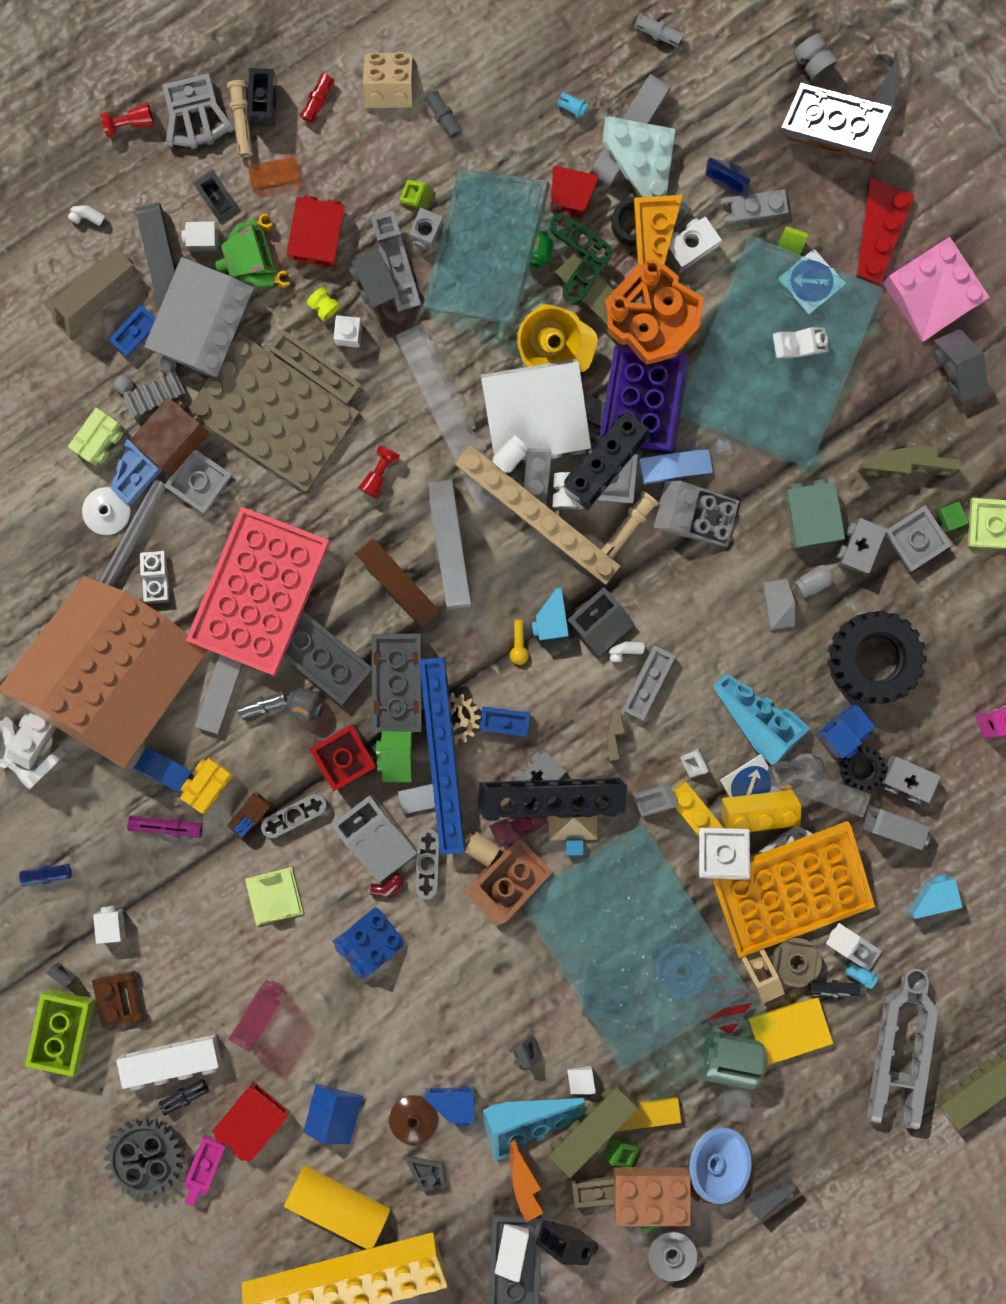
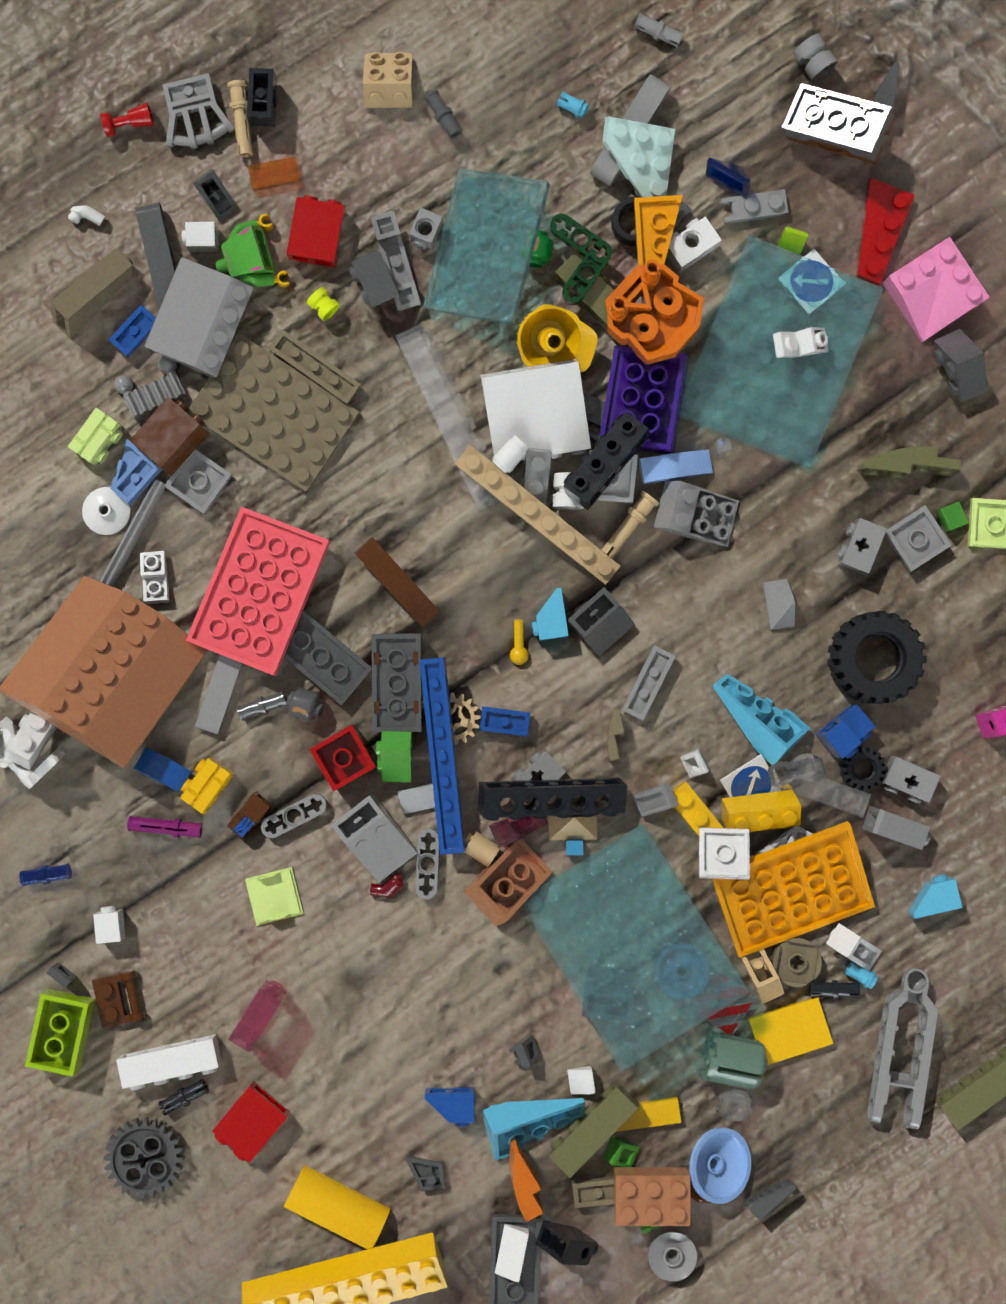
(203, 1168): dark pink hinge -> none
(317, 98): red pin -> none
(332, 1115): blue slope -> none
(348, 331): white brick -> none
(368, 943): blue bracket -> none
(374, 480): red piece -> none
(416, 195): lime slope -> none
(419, 1109): reddish brown dish -> none
(449, 544): light grey beam -> none
(571, 192): red torso -> none
(625, 648): white arm -> none
(813, 514): sand green brick -> none
(814, 581): light grey piece -> none

